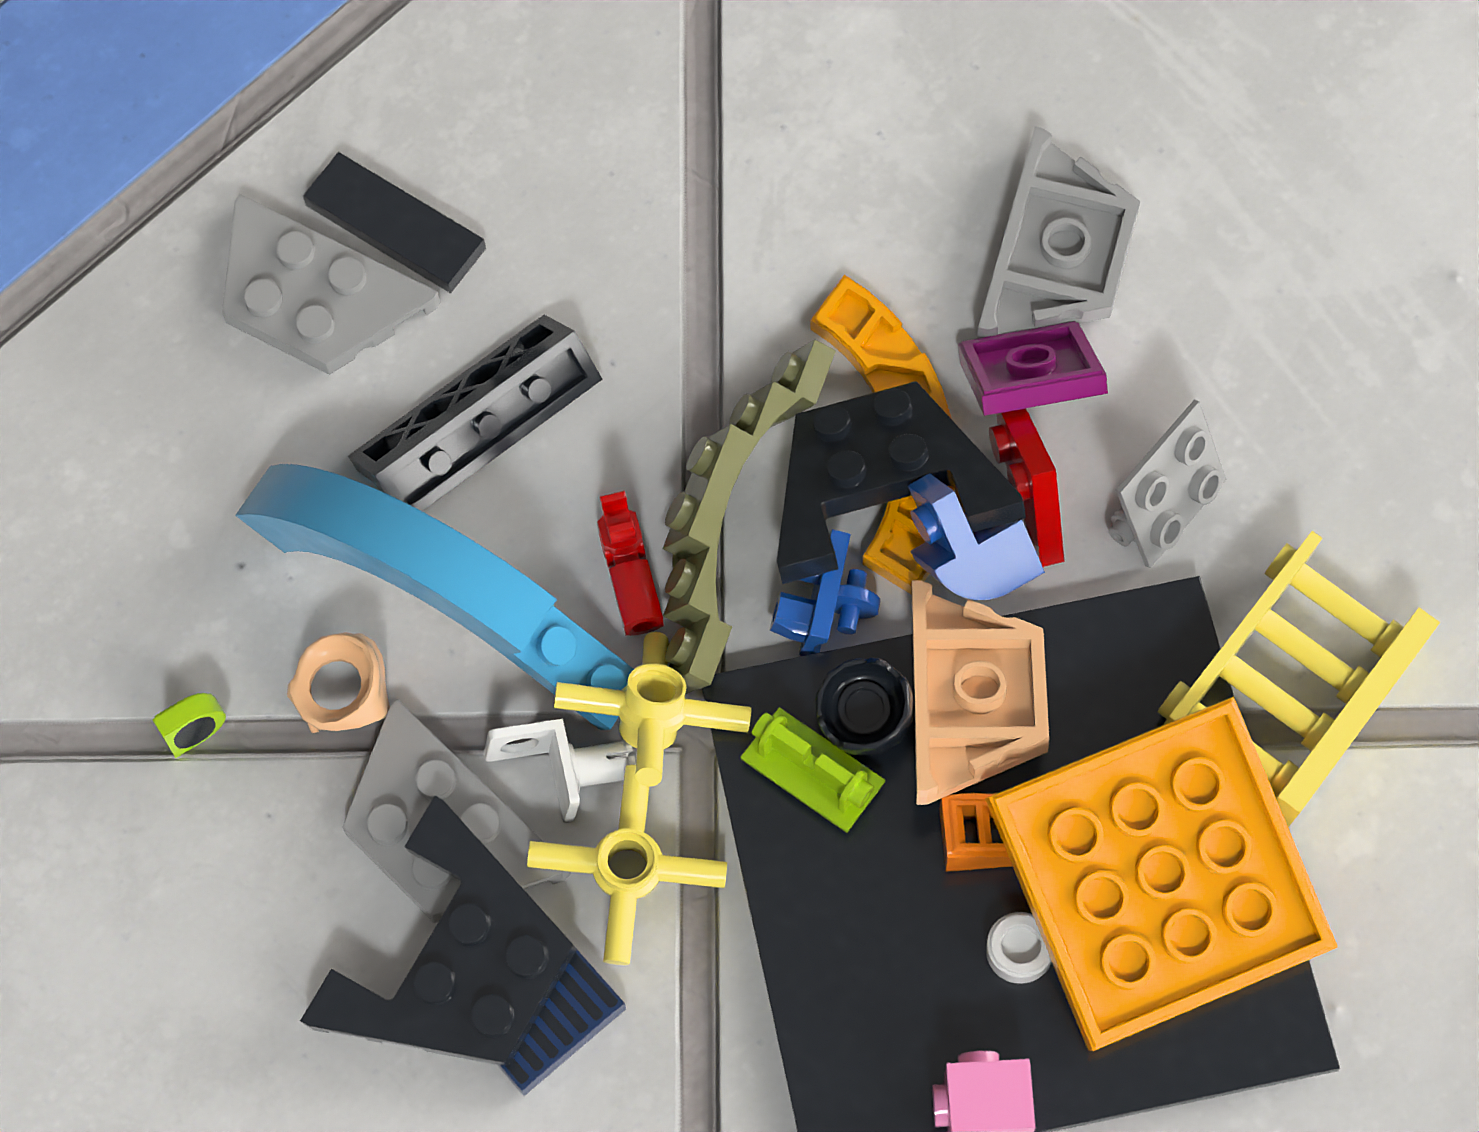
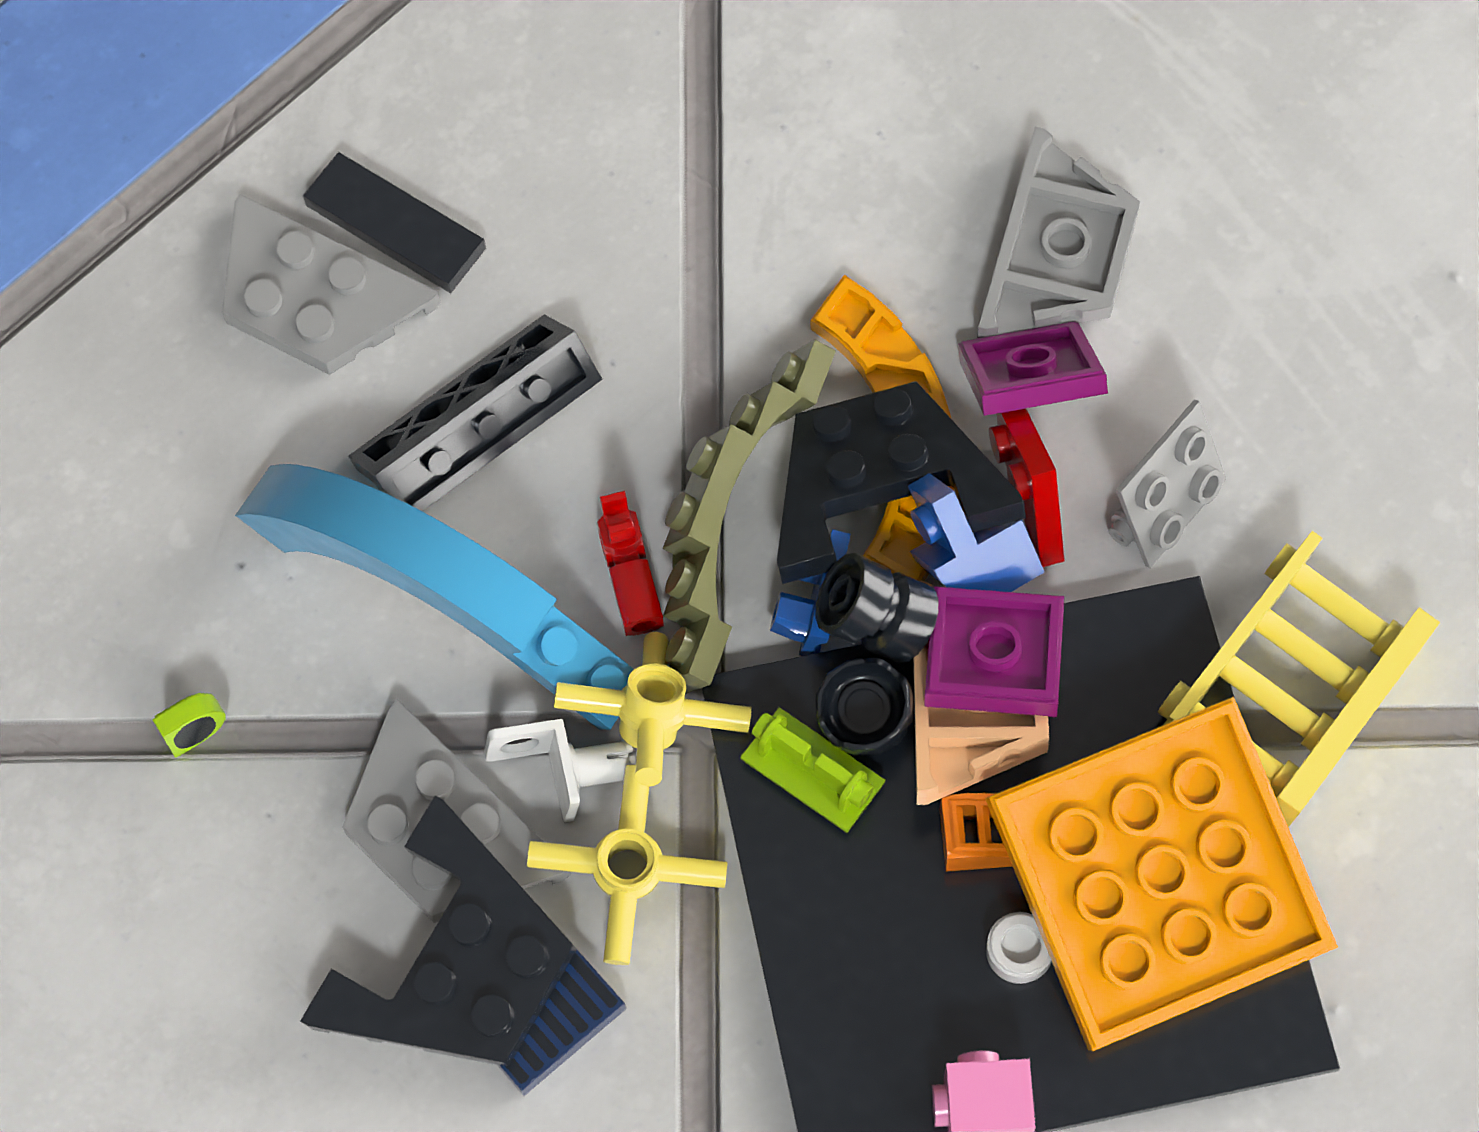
(372, 699): light nougat piece -> none
(879, 607): none -> black wheel
(995, 652): none -> magenta tile

